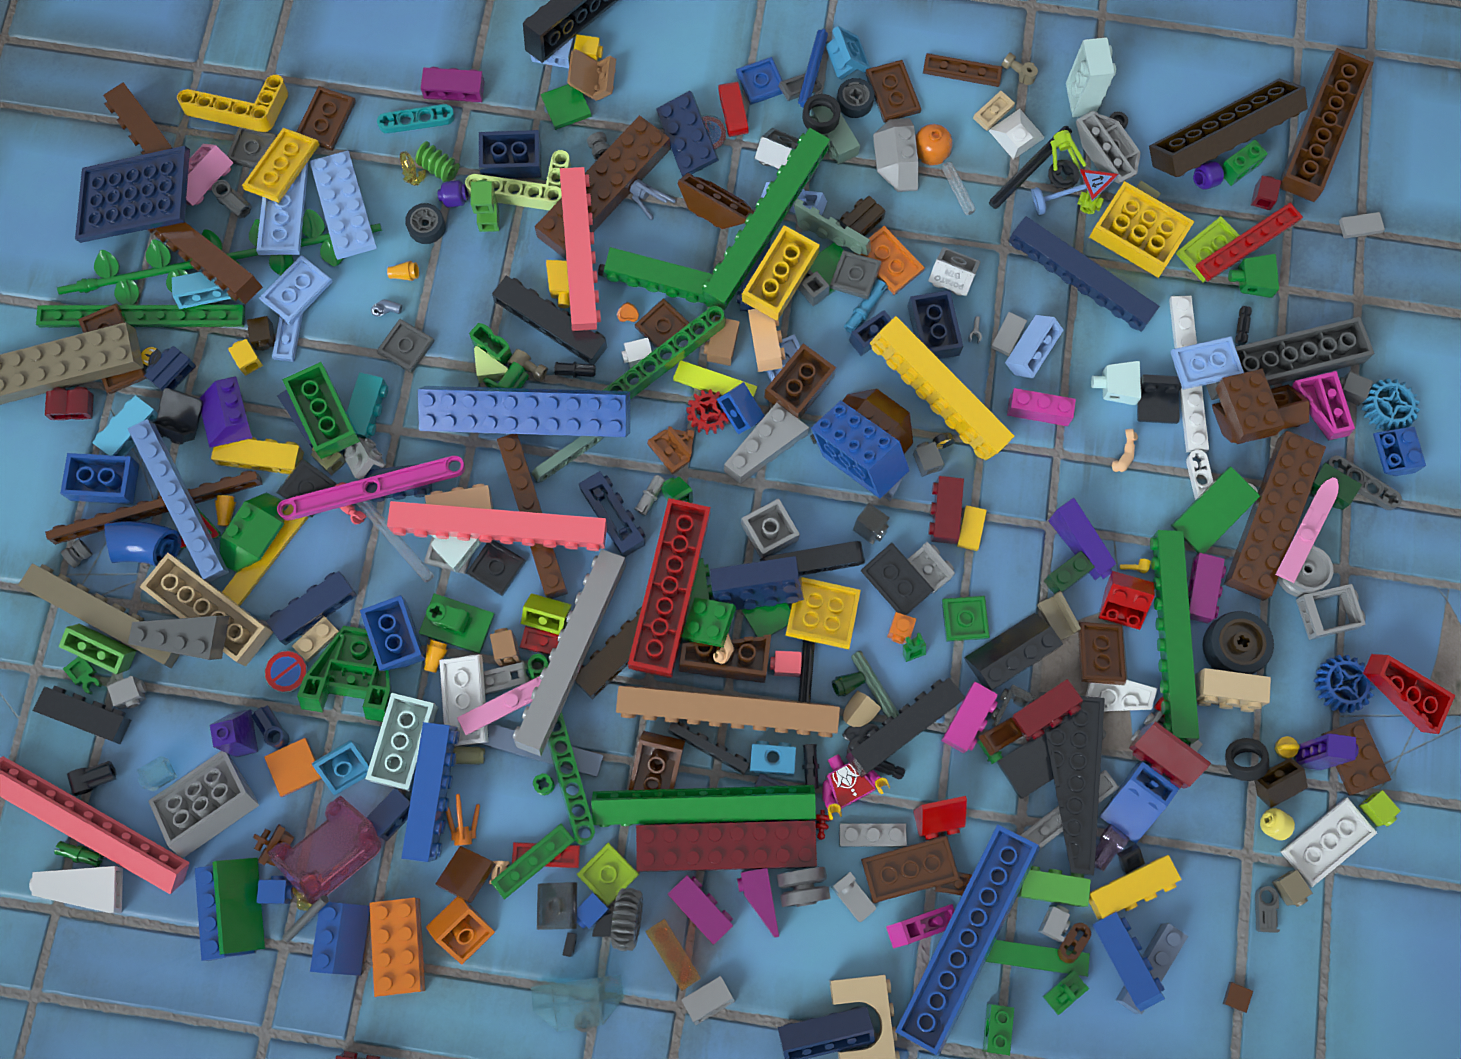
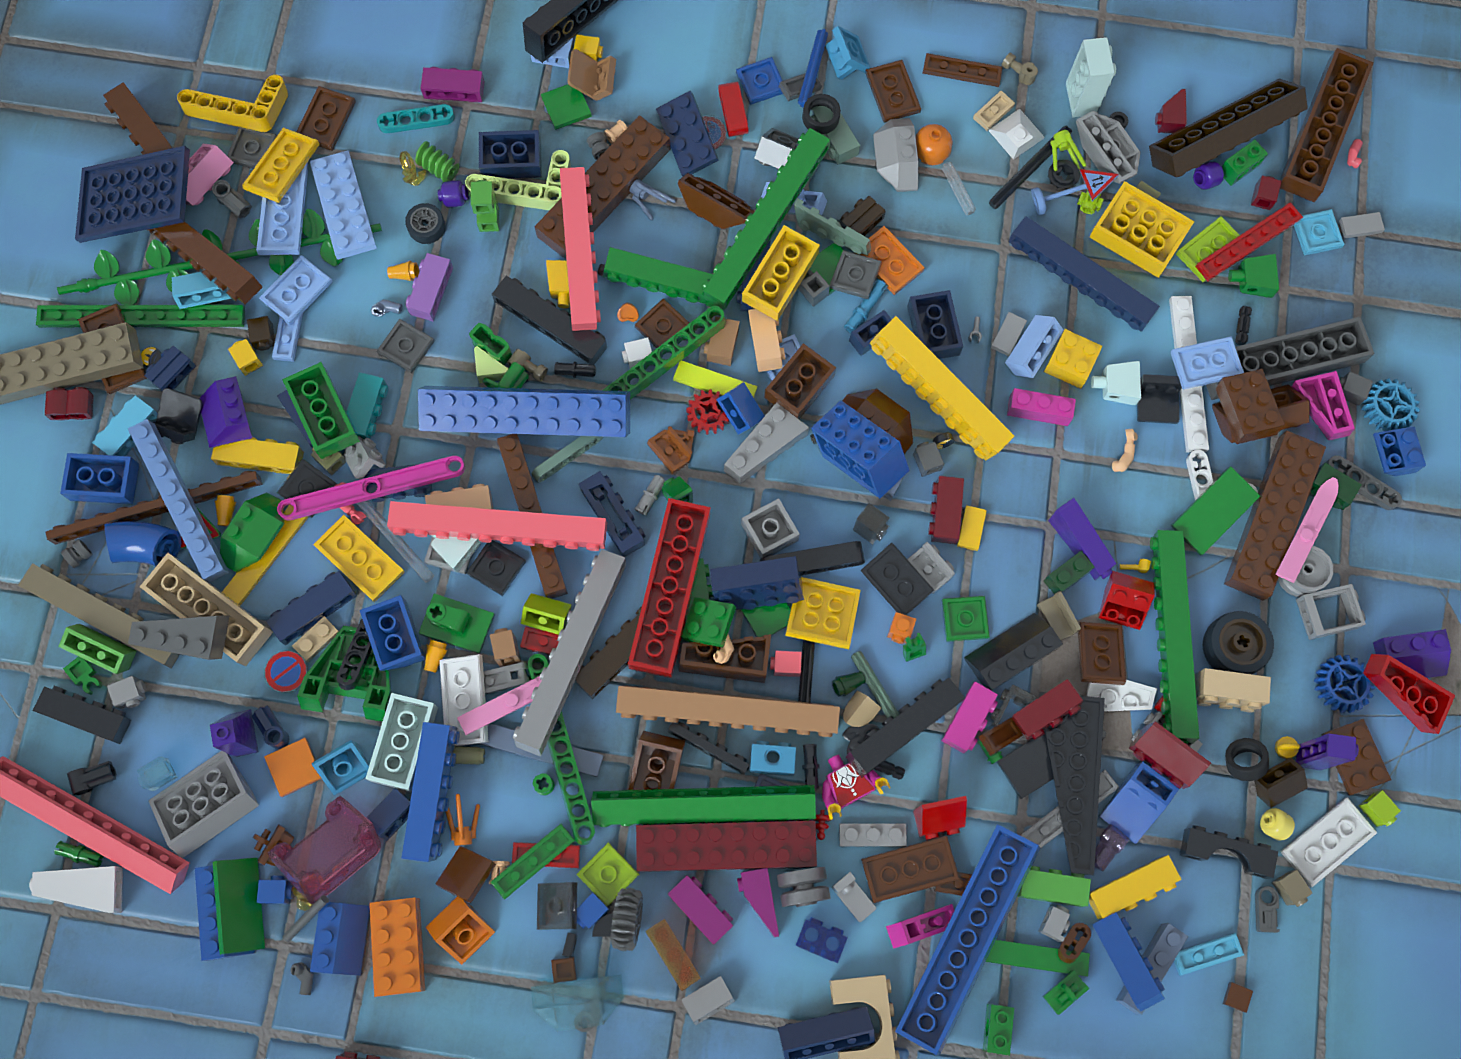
(304, 975): none -> dark grey arm
(354, 651): none -> black beam
(359, 558): none -> yellow plate
(429, 287): none -> medium lavender brick
(564, 970): none -> reddish brown tile
(613, 133): none -> light nougat bush
(819, 945): none -> clear blue brick
(855, 107): wheel -> none
(954, 271): light grey brick -> none
(1073, 359): none -> yellow brick
(1130, 858): black tile -> none
(1172, 114): none -> dark red slope
(1205, 587): magenta brick -> none
(1208, 954): none -> medium azure tile
(1256, 860): none -> black arch
(1318, 232): none -> medium azure tile
(1354, 149): none -> coral arm
(1423, 652): none -> dark purple slope

